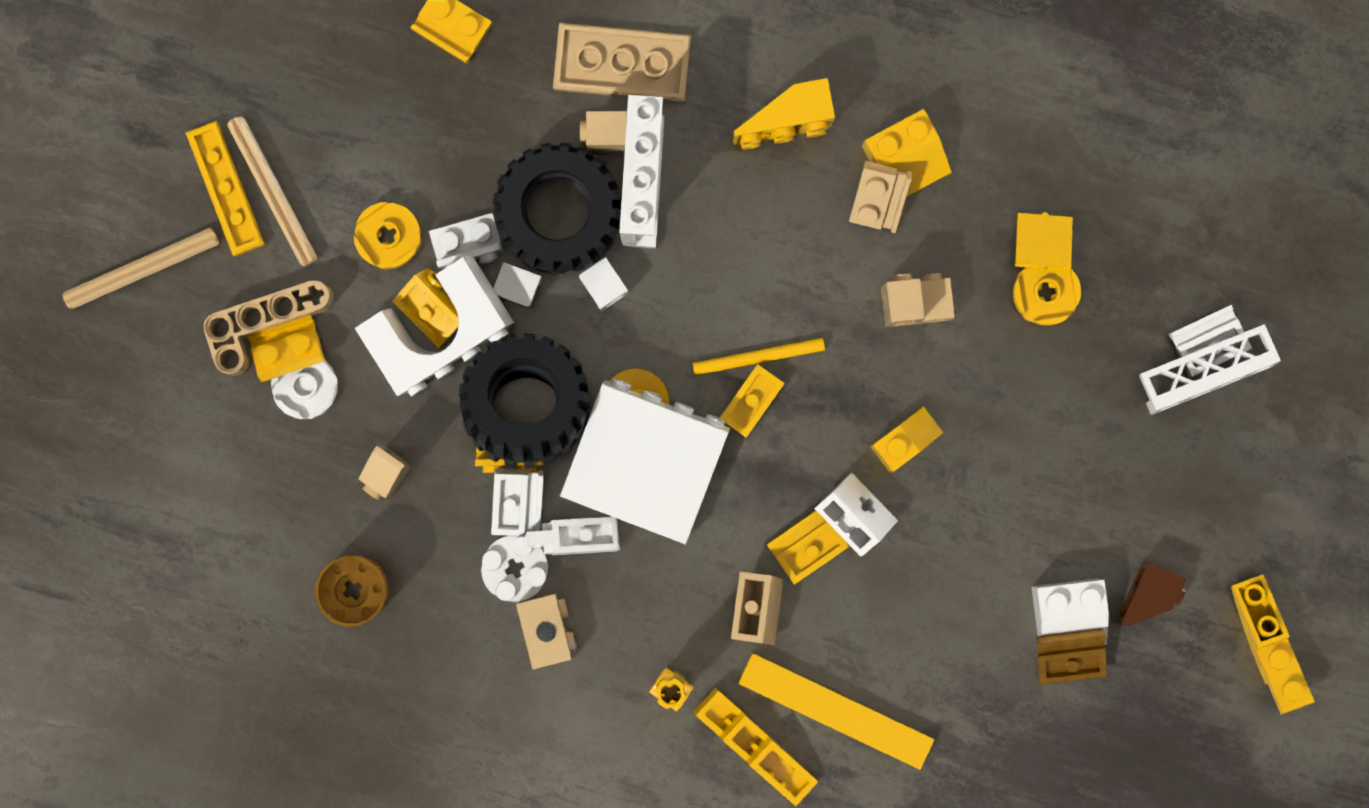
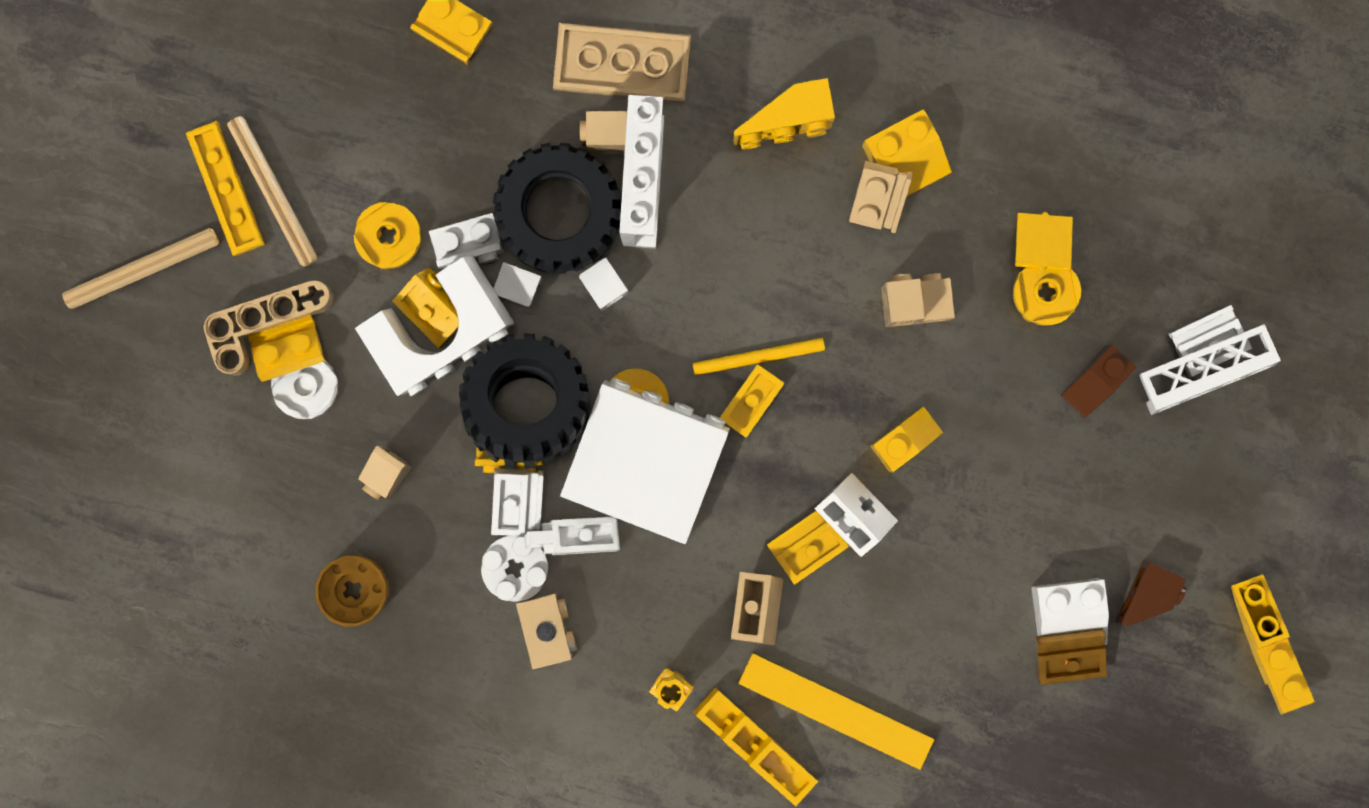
(1098, 380): none -> reddish brown slope

